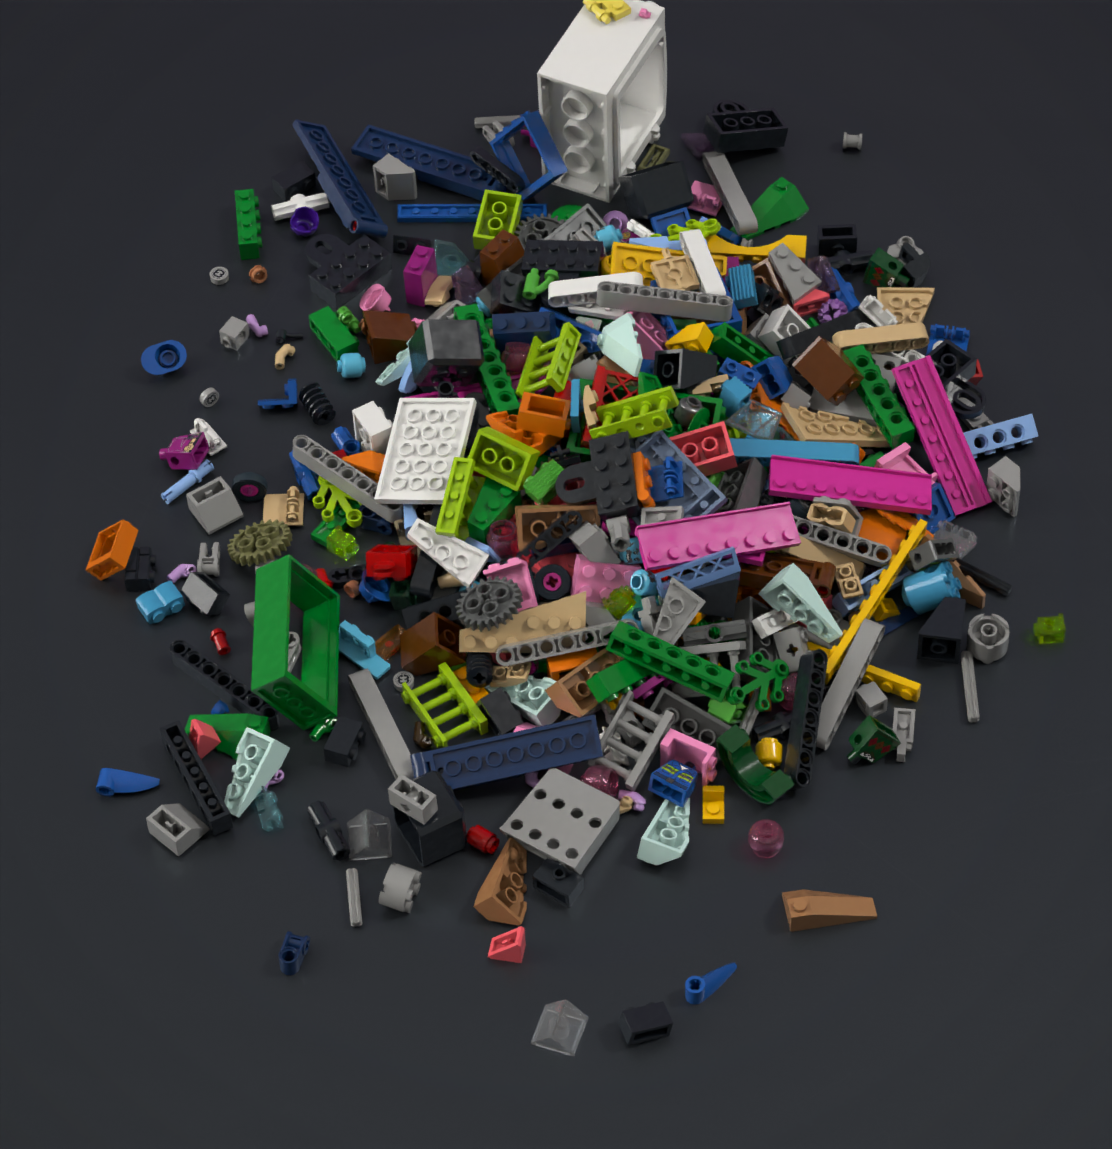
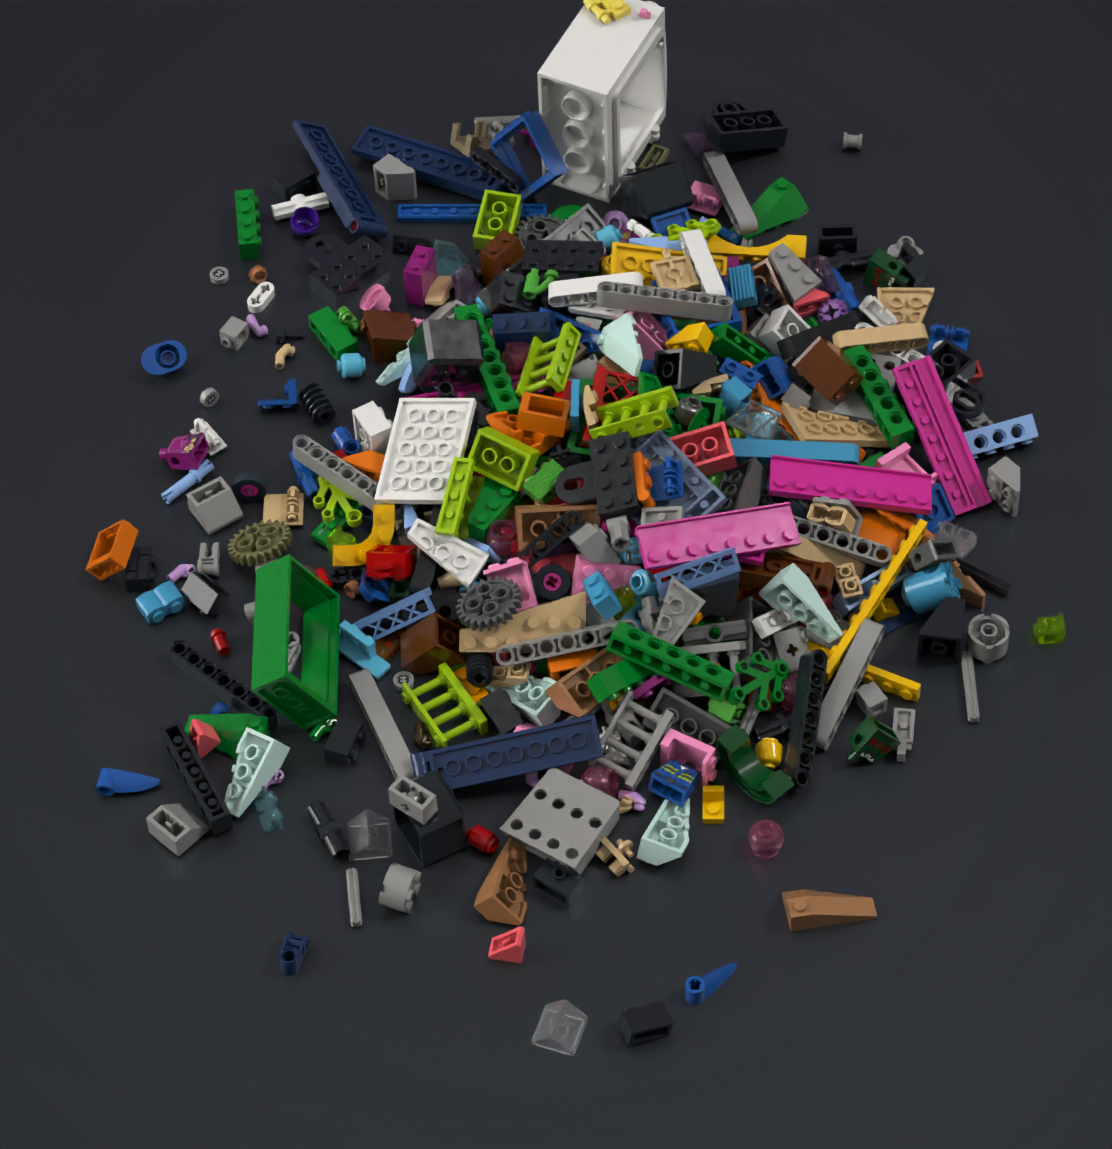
(263, 298): none -> white beam
(381, 534): none -> yellow plate
(396, 607): none -> medium blue fence
(468, 143): none -> dark tan panel
(602, 595): none -> dark azure brick
(621, 864): none -> tan hips

